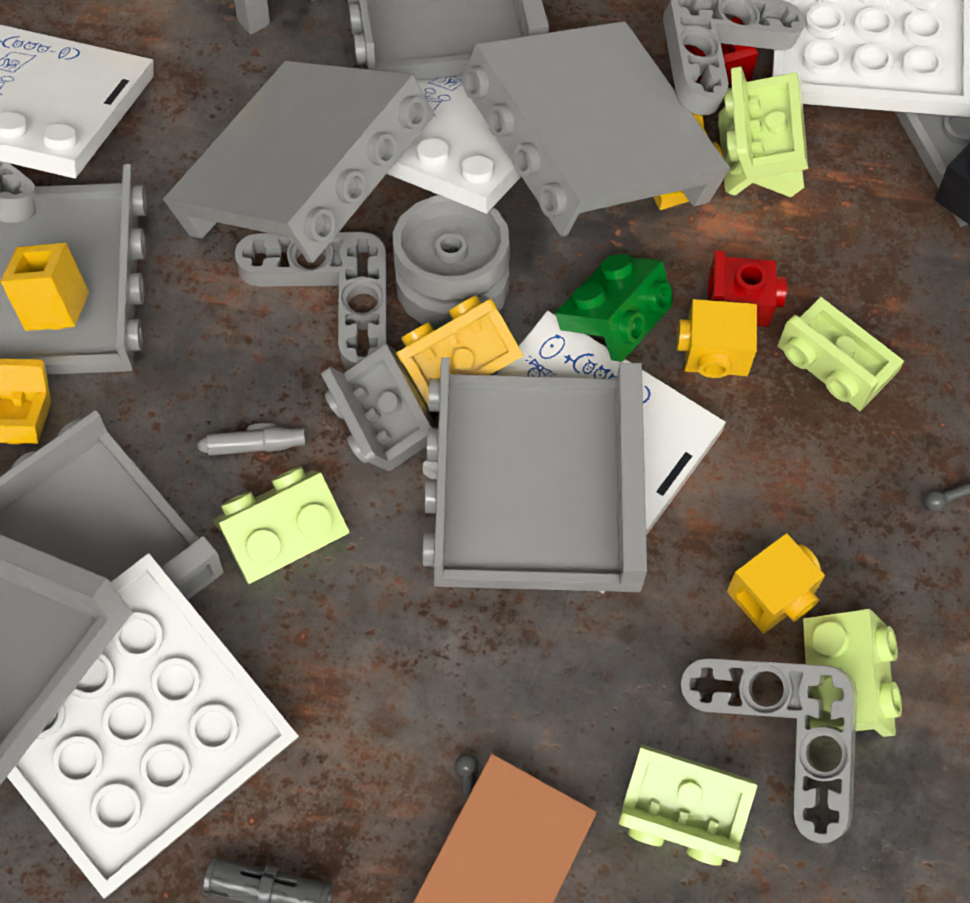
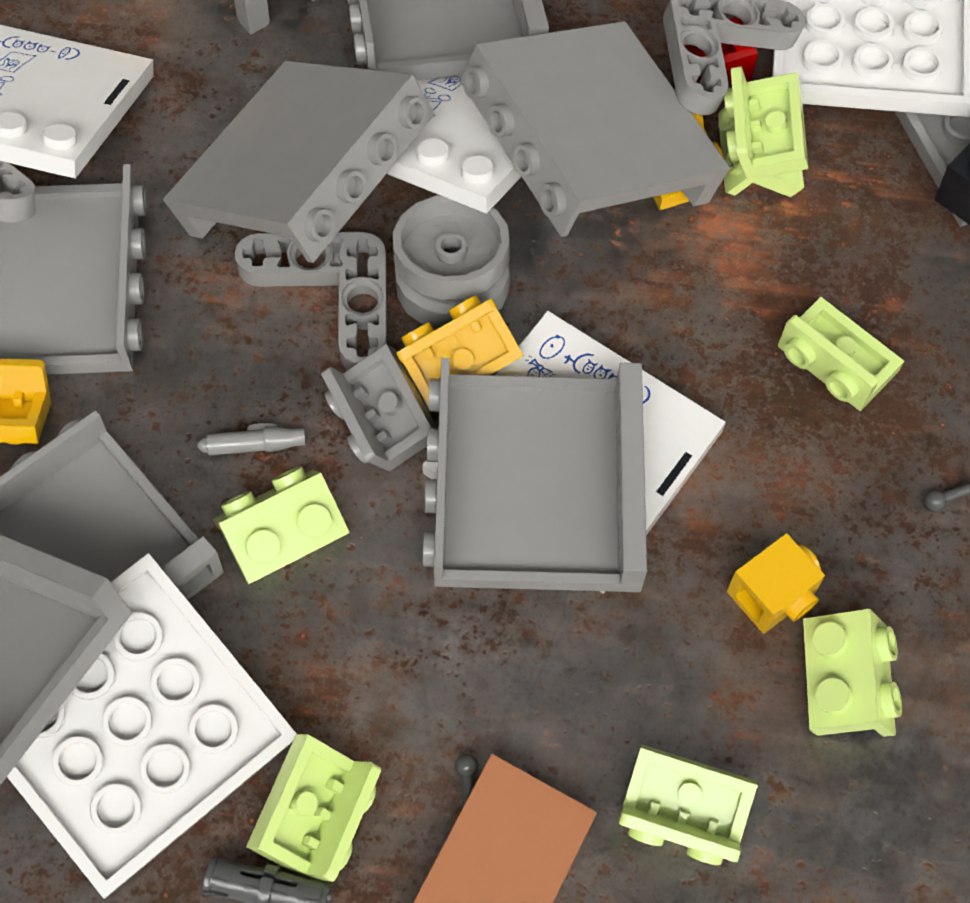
(45, 286): yellow brick -> none
(314, 809): none -> yellowish green bracket
(619, 303): green bracket -> none
(718, 338): yellow brick -> none
(747, 282): red brick -> none
(799, 704): light grey beam -> none

